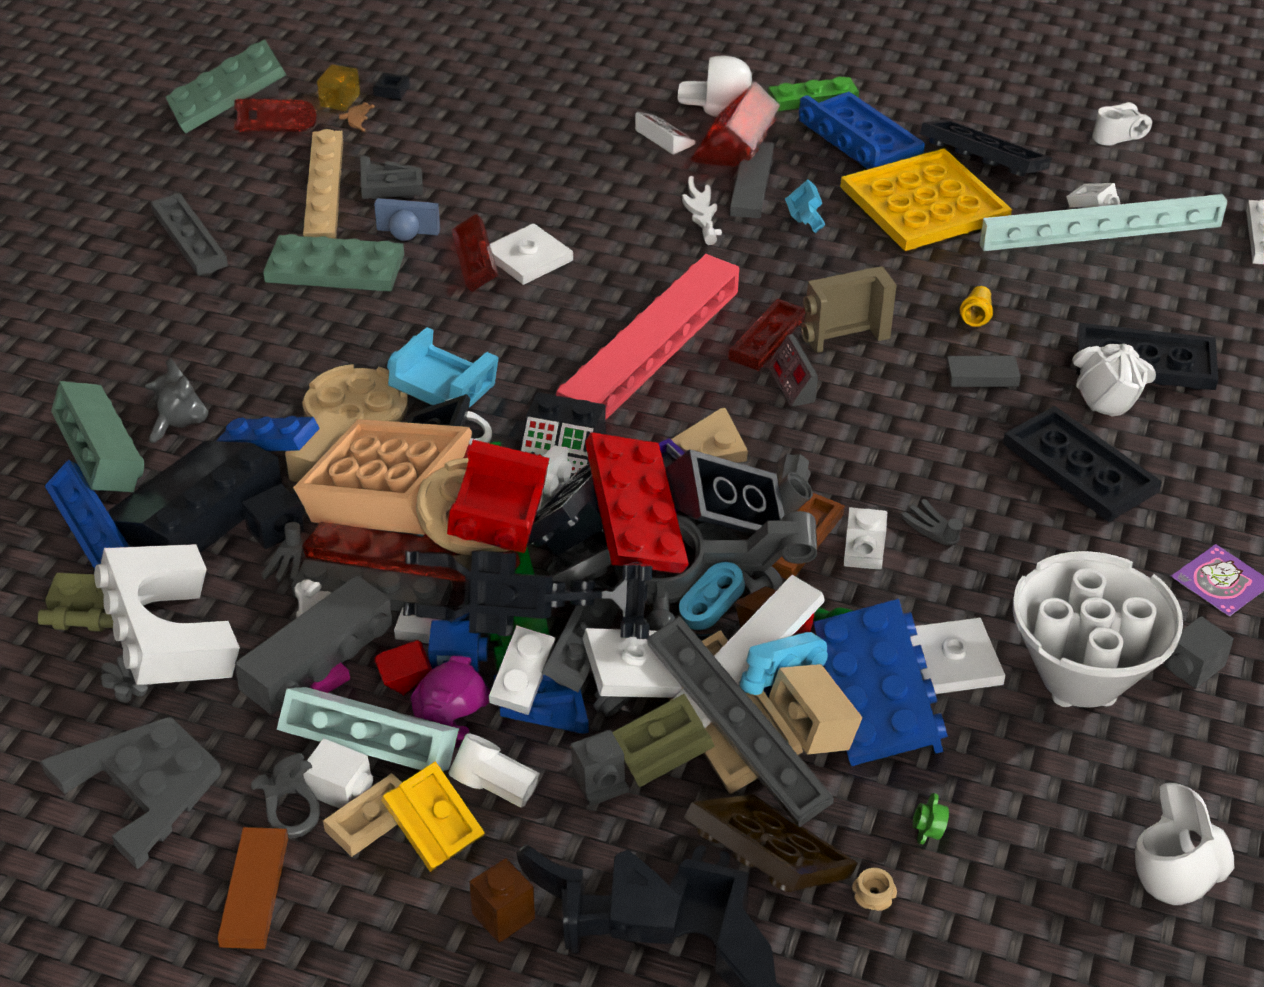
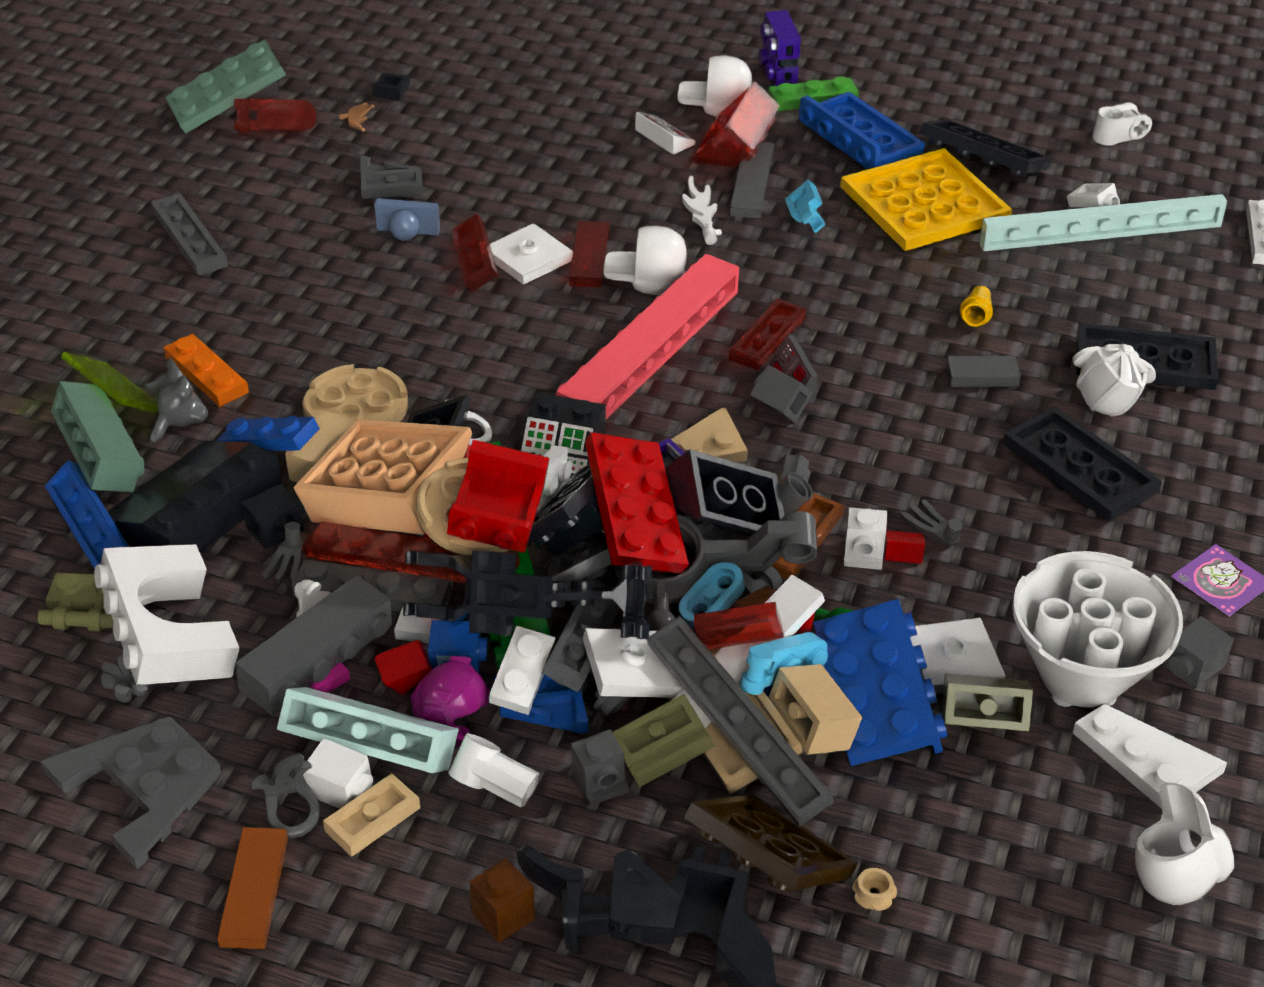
(111, 382): none -> clear neon green piece
(206, 370): none -> orange plate
(324, 184): tan plate -> none
(334, 262): sand green plate -> none
(338, 87): clear yellow brick -> none
(432, 816): yellow plate -> none
(437, 374): medium azure panel -> none
(589, 254): none -> clear red tile
(654, 265): none -> white piece
(739, 625): none -> clear red tile
(780, 48): none -> dark purple piece
(781, 393): none -> dark grey brick
(849, 306): dark tan panel -> none
(904, 547): none -> red slope
(930, 819): bright green plate -> none
(986, 702): none -> olive brick
(1145, 753): none -> white wing

